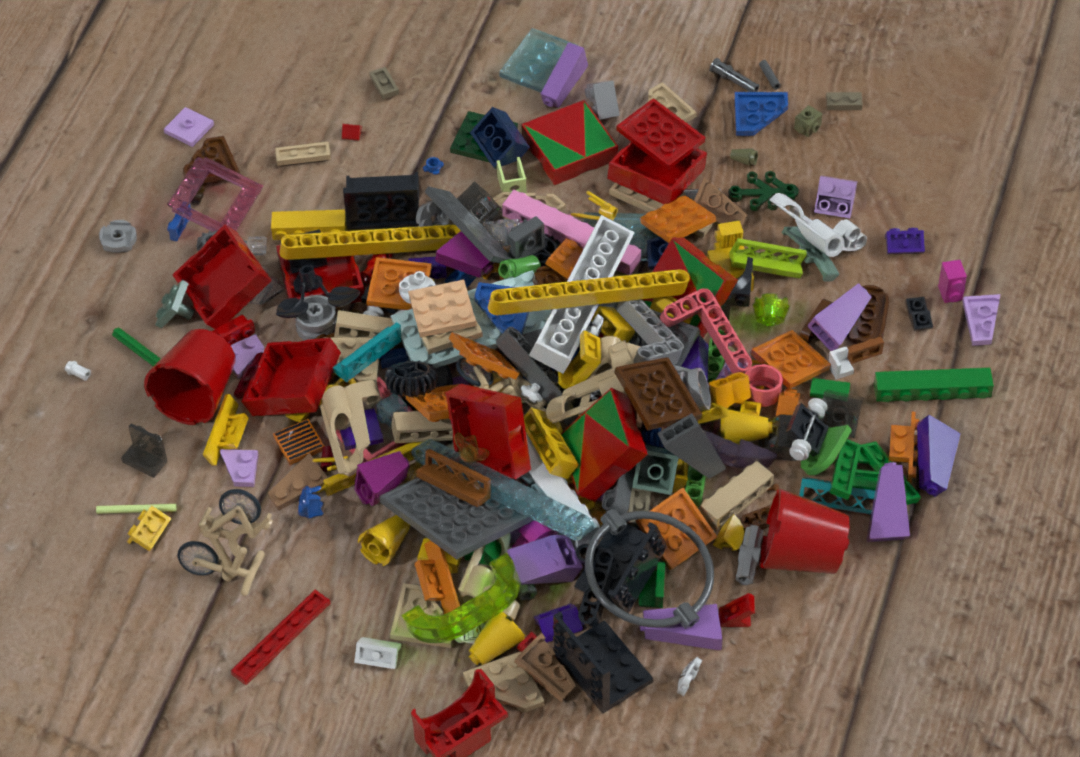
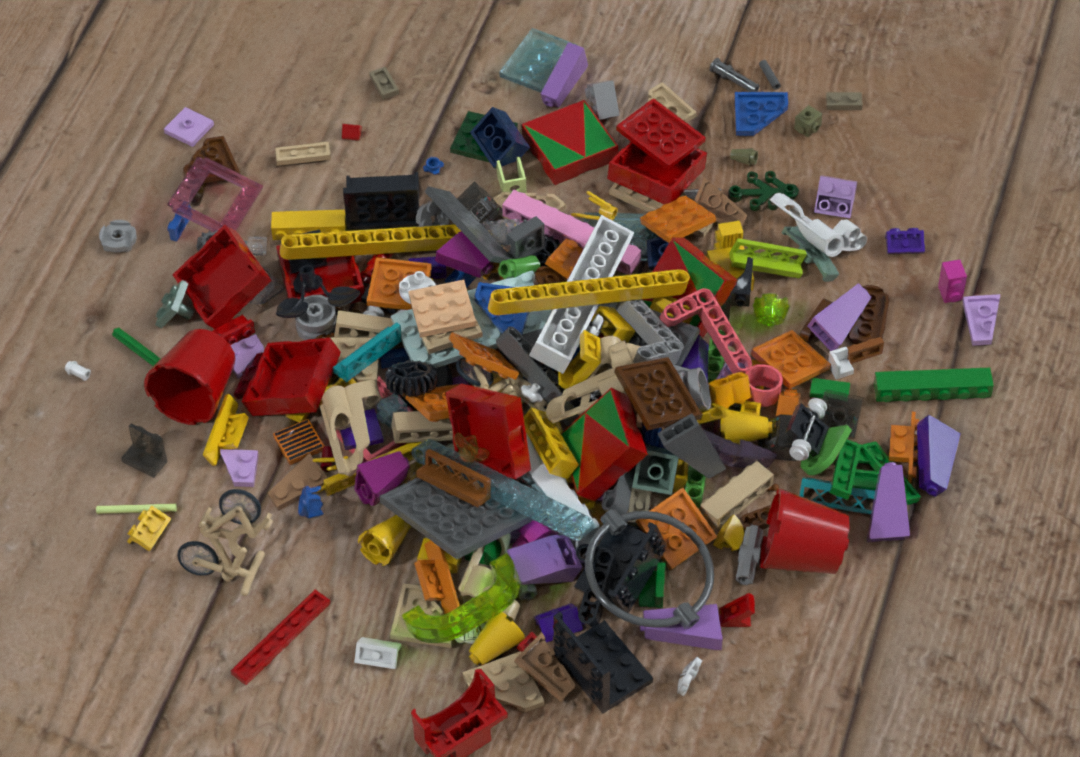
(918, 313): black slope -> none

